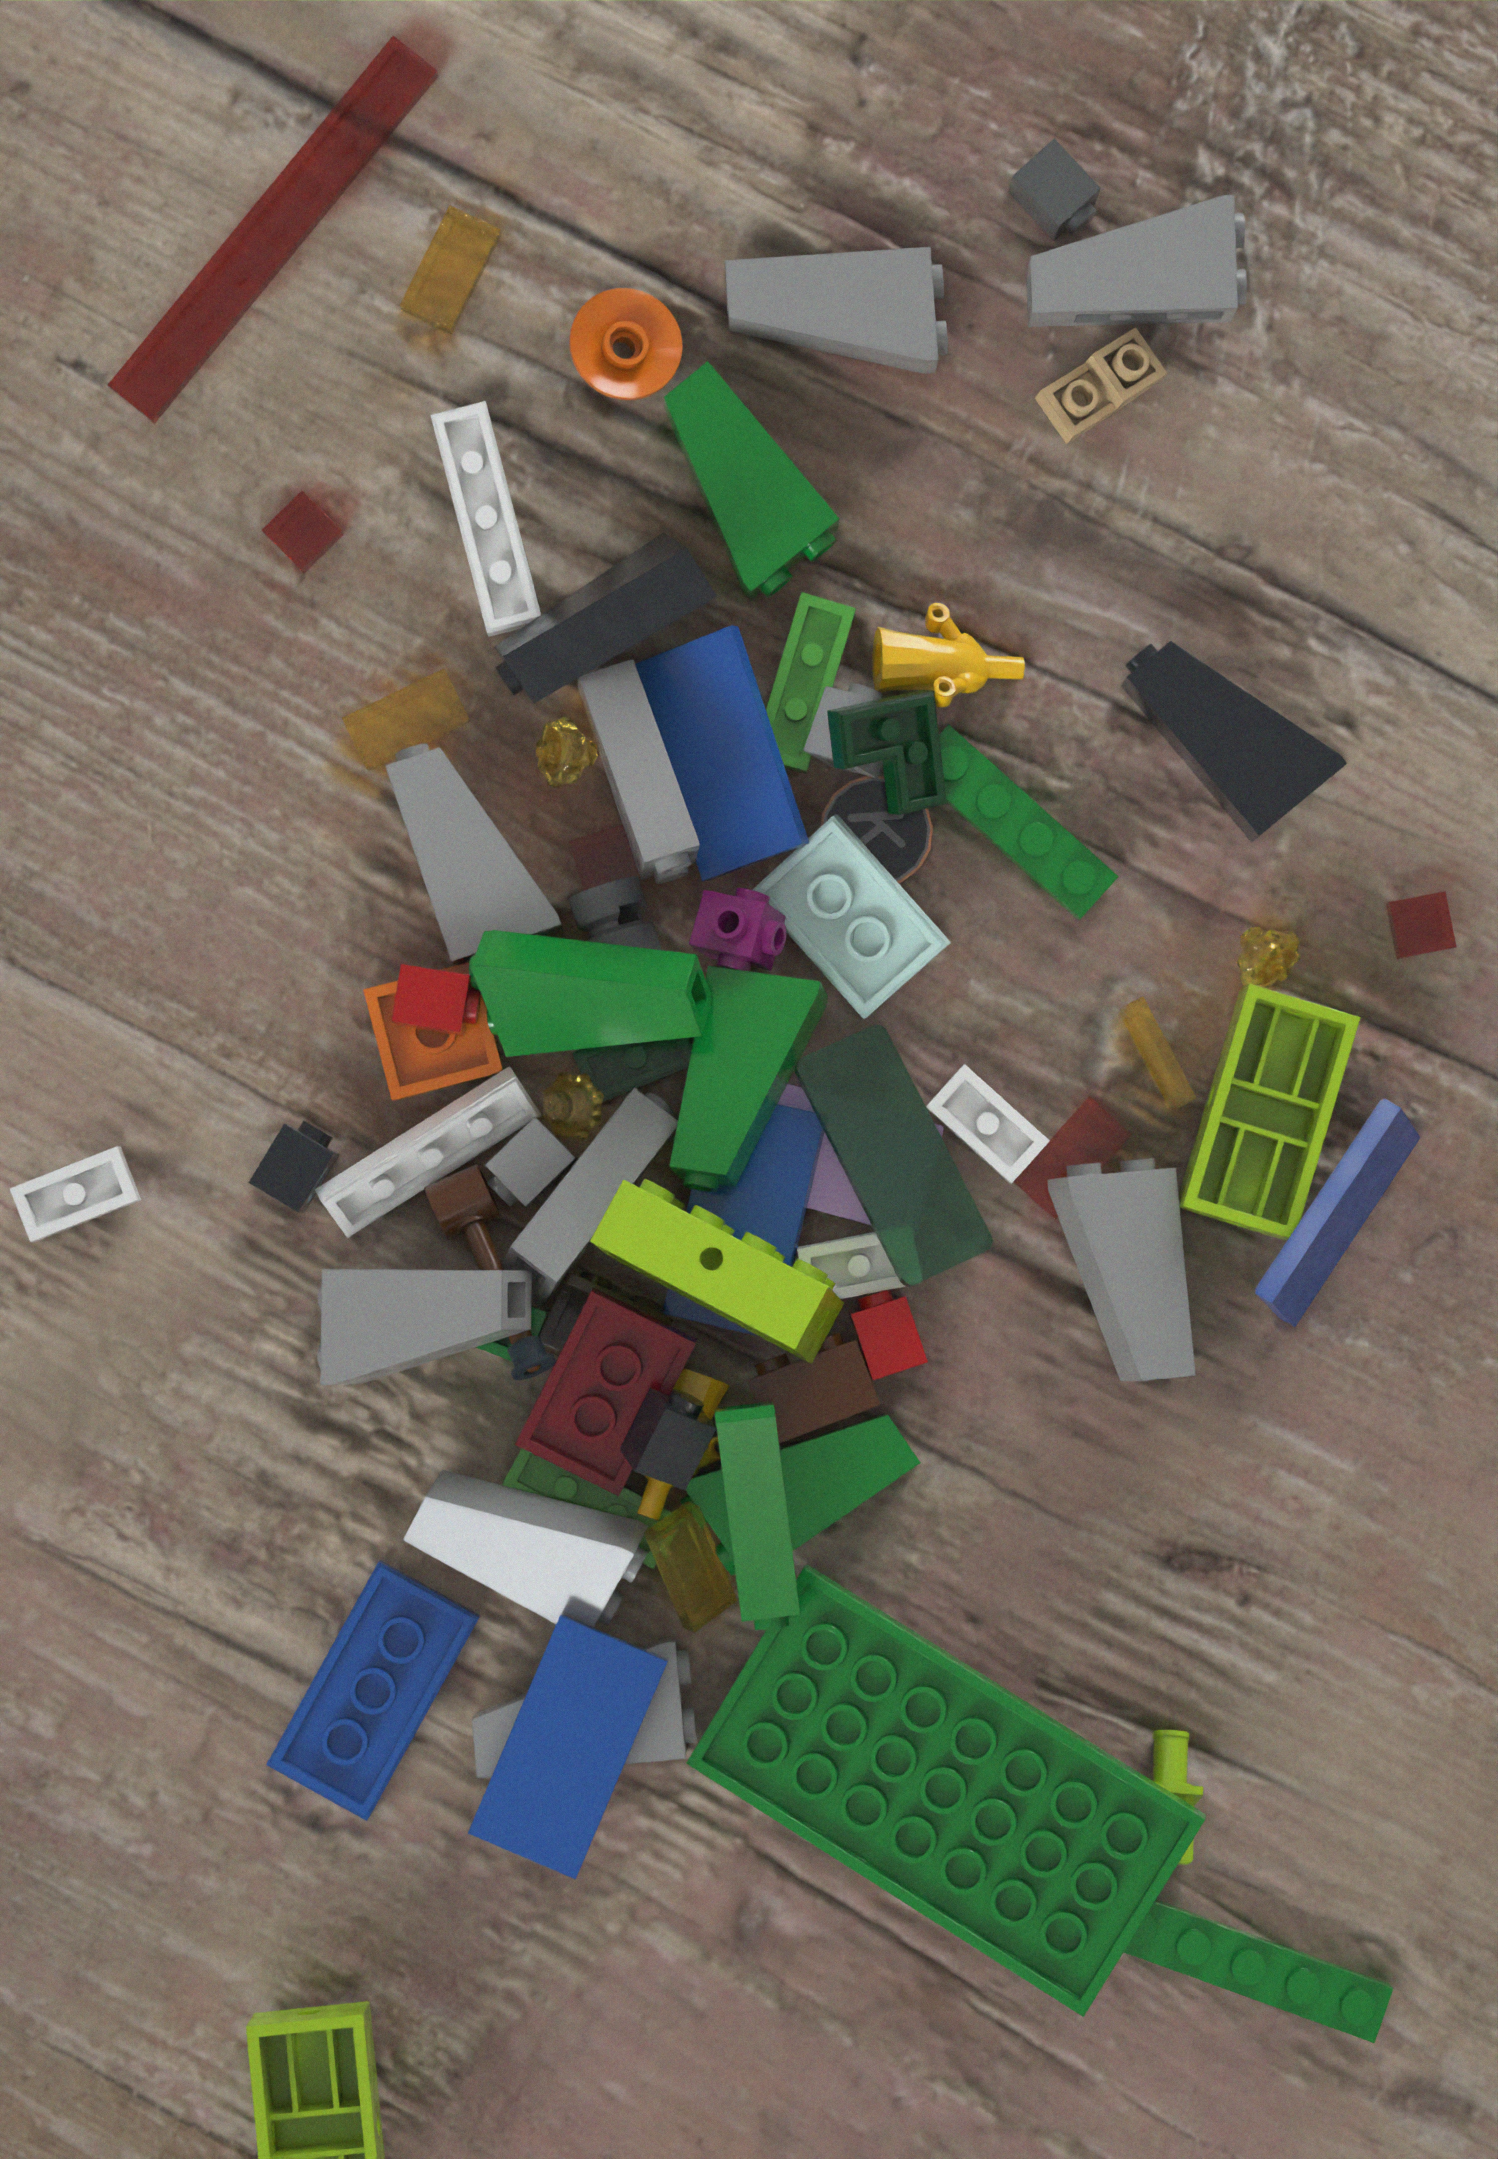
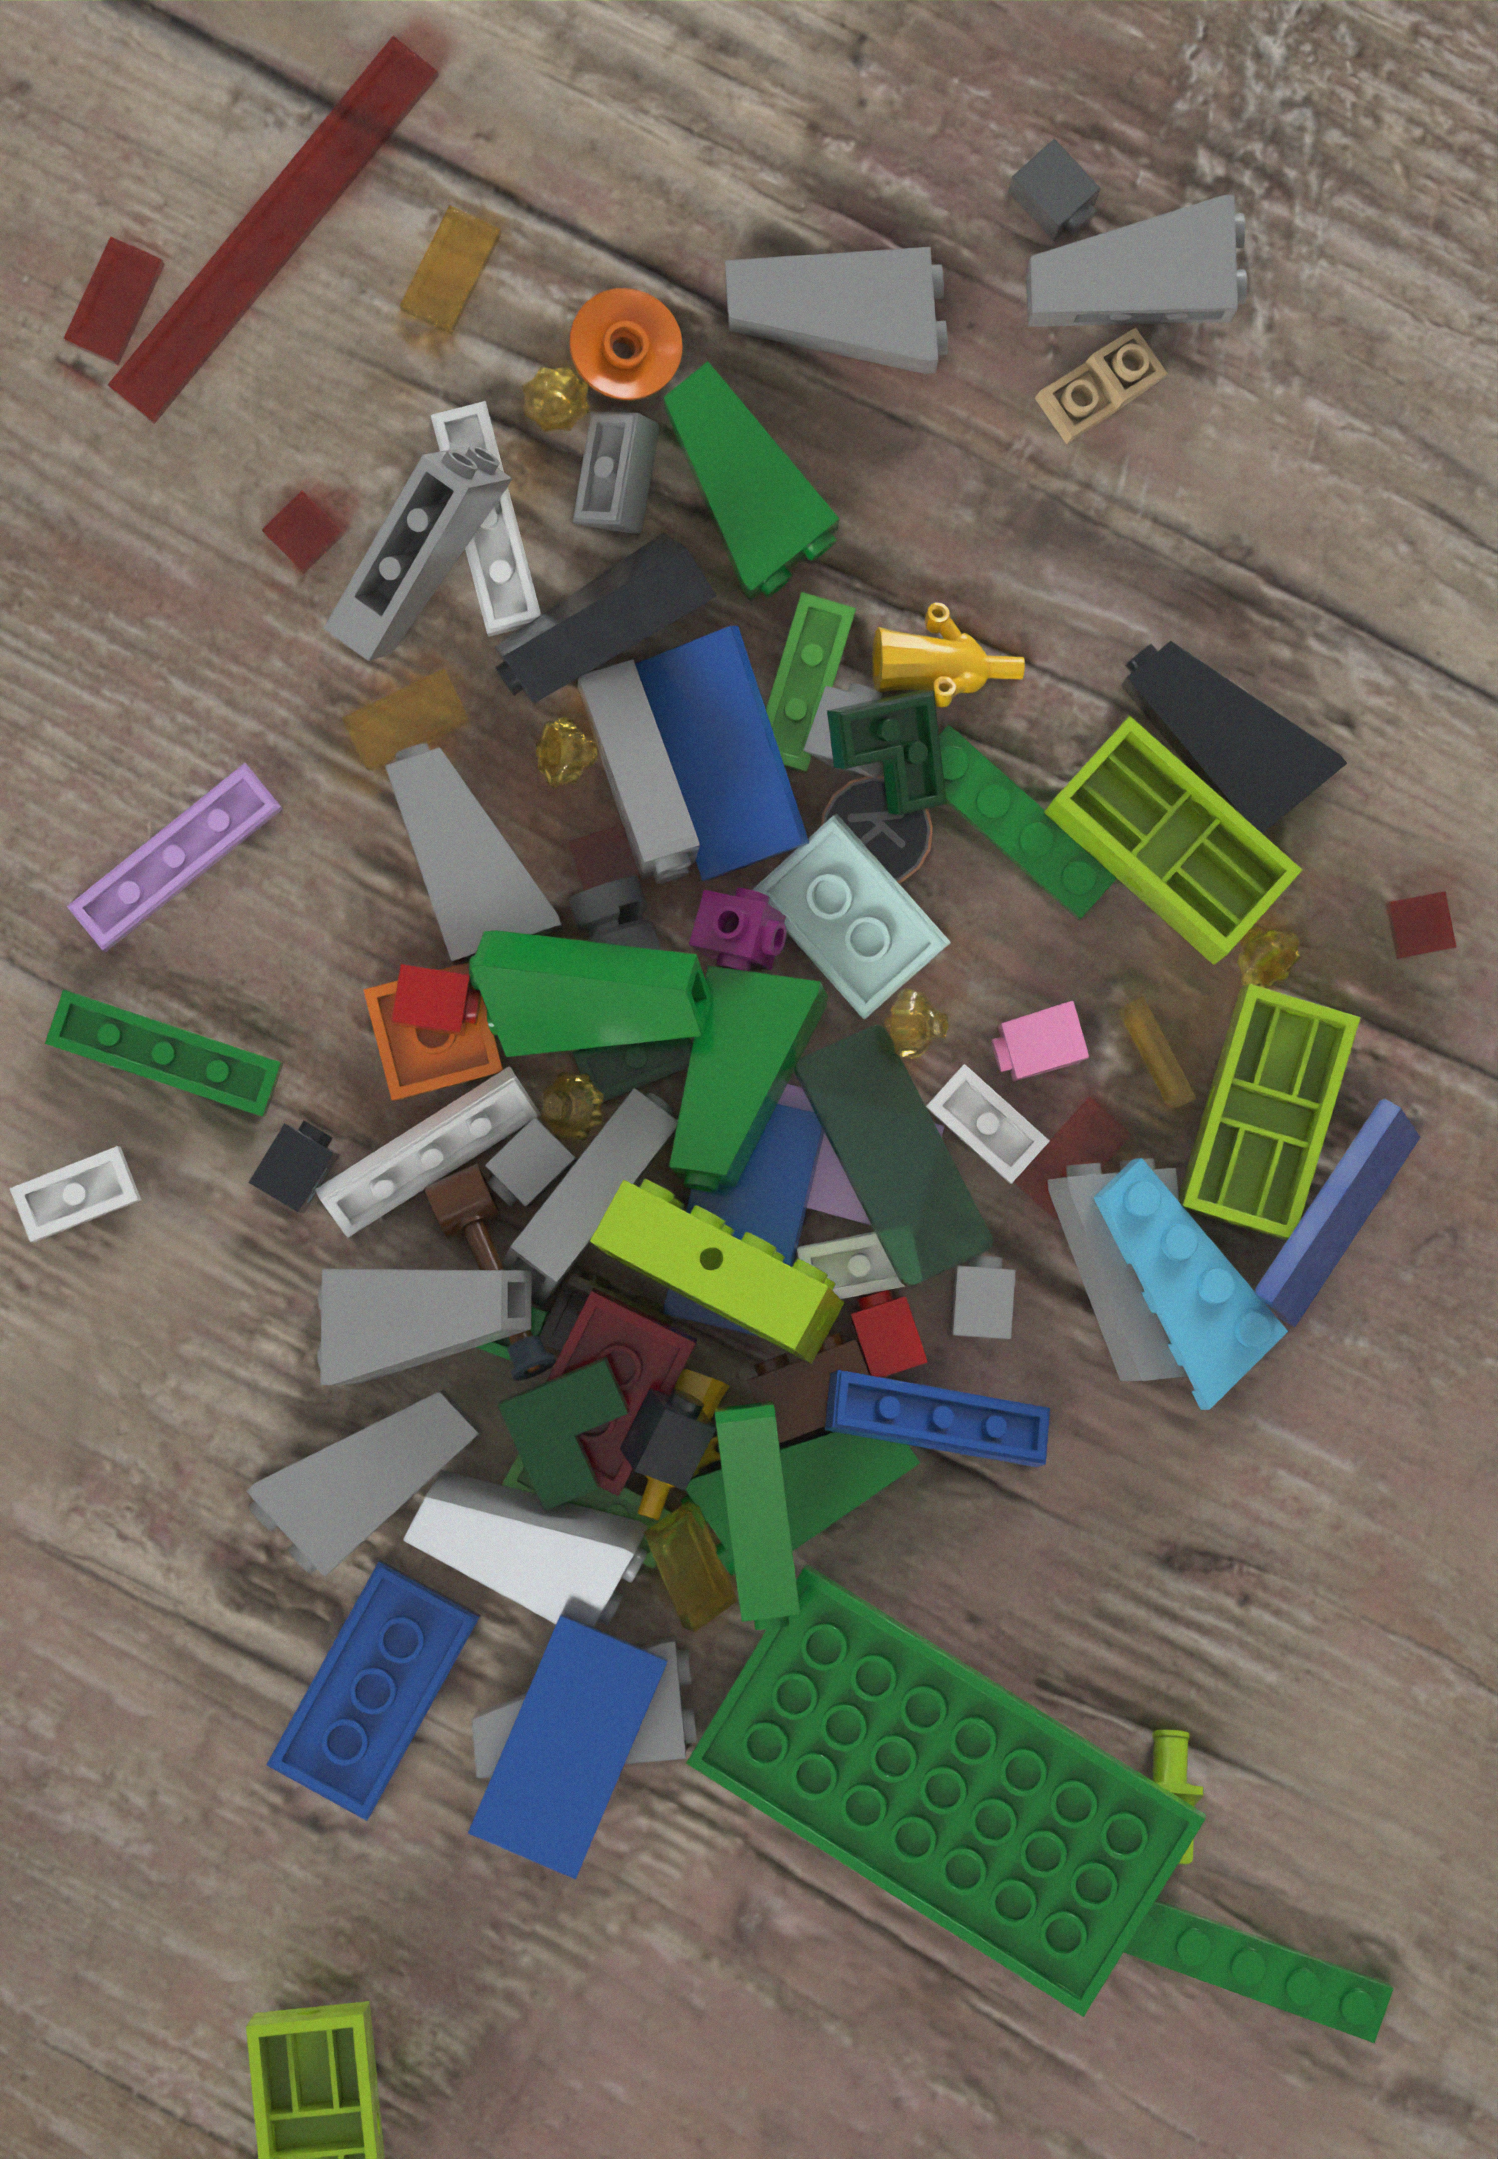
(114, 301): none -> clear red tile
(164, 1053): none -> green plate
(174, 857): none -> lavender tile
(358, 1483): none -> light grey slope
(416, 547): none -> light grey slope
(547, 1428): none -> dark green tile
(555, 399): none -> clear yellow piece
(616, 471): none -> light grey slope
(915, 1023): none -> clear yellow piece
(937, 1418): none -> blue tile
(982, 1299): none -> light grey brick
(1040, 1042): none -> bright pink slope
(1172, 841): none -> lime brick
(1202, 1301): none -> medium azure wing

